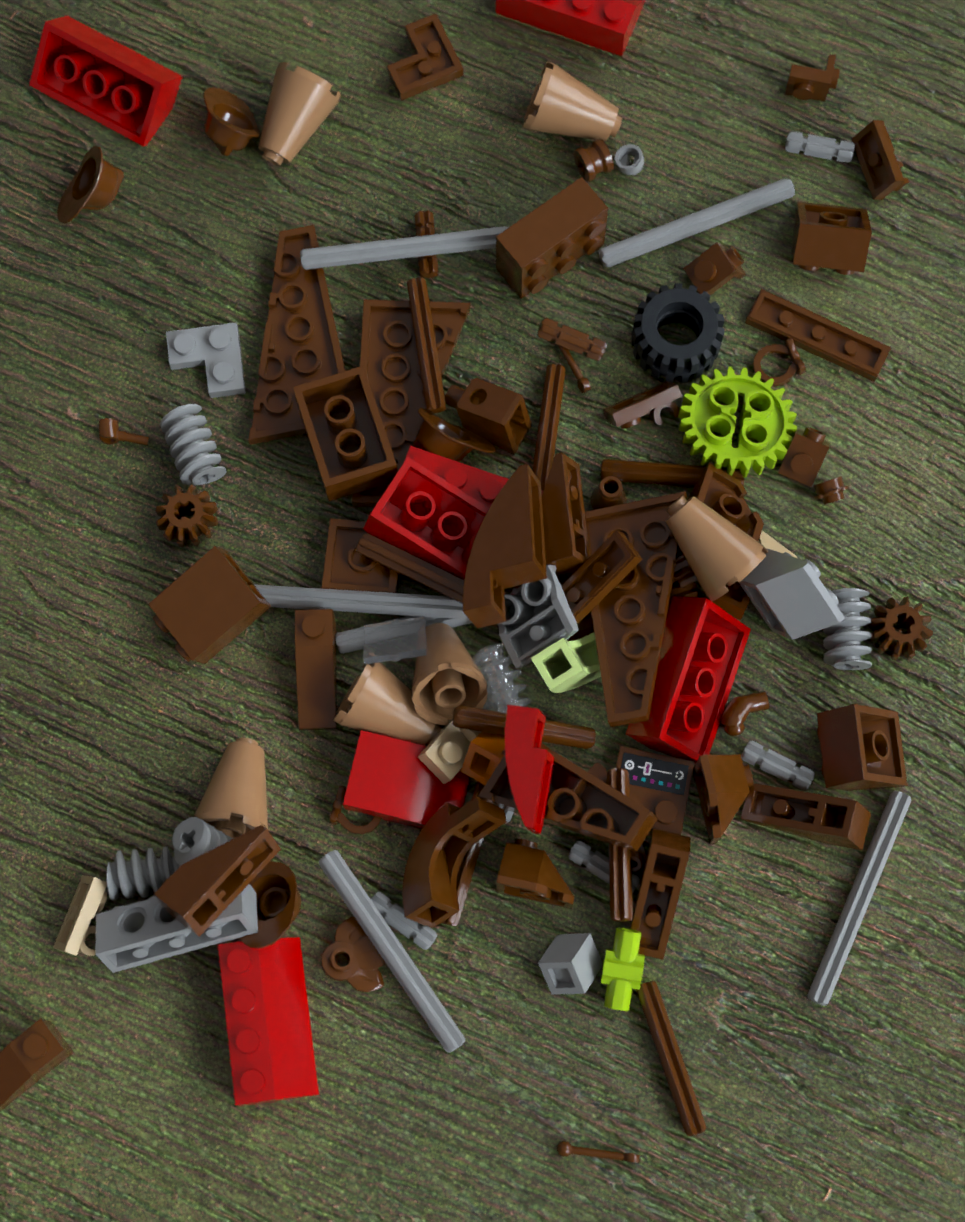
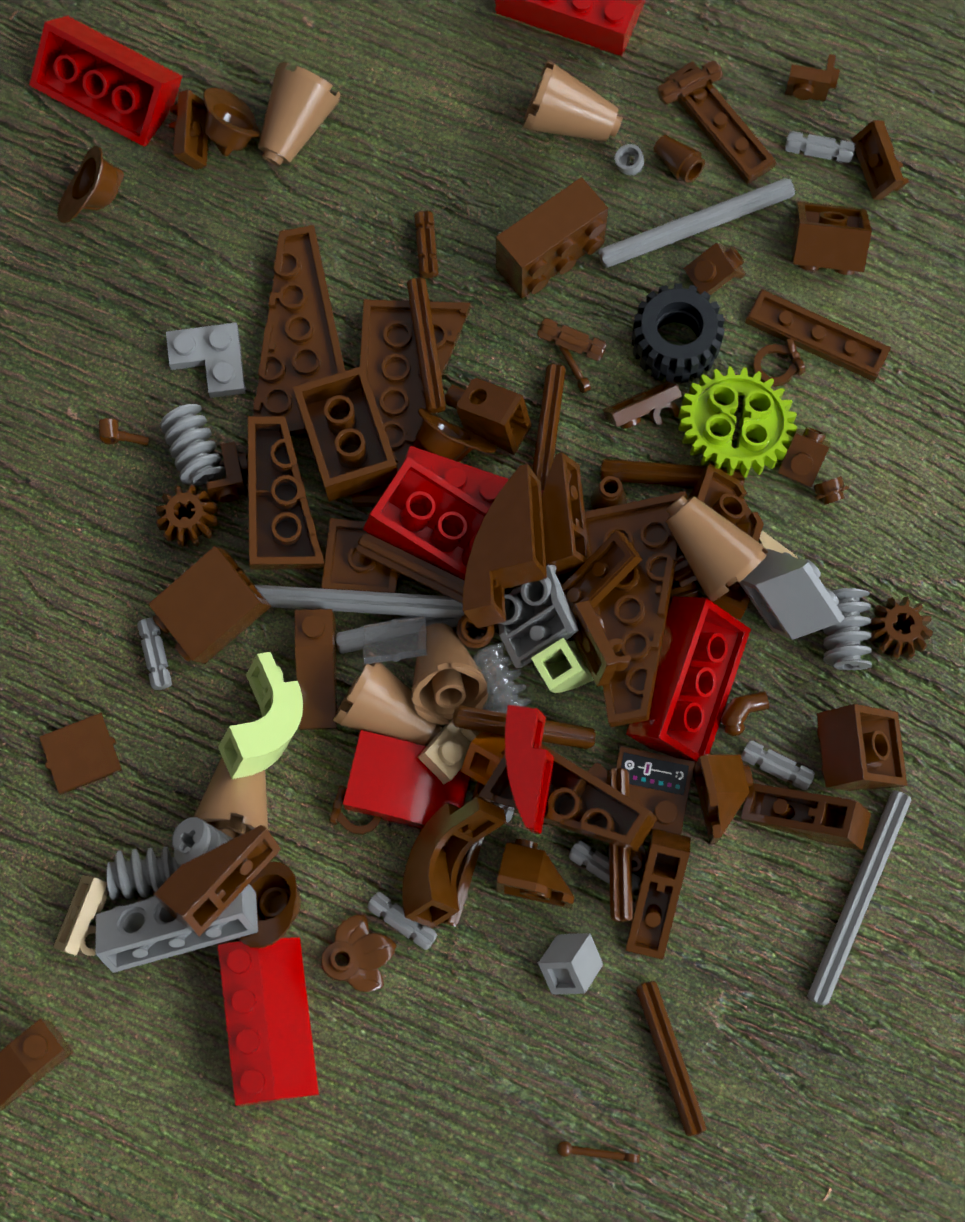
(80, 753): none -> reddish brown piece
(154, 654): none -> light grey axle
(190, 139): none -> reddish brown plate
(236, 467): none -> reddish brown bracket
(259, 744): none -> yellowish green arch
(279, 513): none -> reddish brown wedge
(392, 951): light grey axle -> none
(400, 248): light grey axle -> none
(433, 61): reddish brown plate -> none
(485, 633): none -> reddish brown cone
(593, 160): reddish brown wheel -> none
(594, 647): none -> reddish brown plate
(622, 969): lime axle -> none
(679, 158): none -> reddish brown cone
(690, 82): none -> reddish brown axle
(726, 130): none -> reddish brown tile

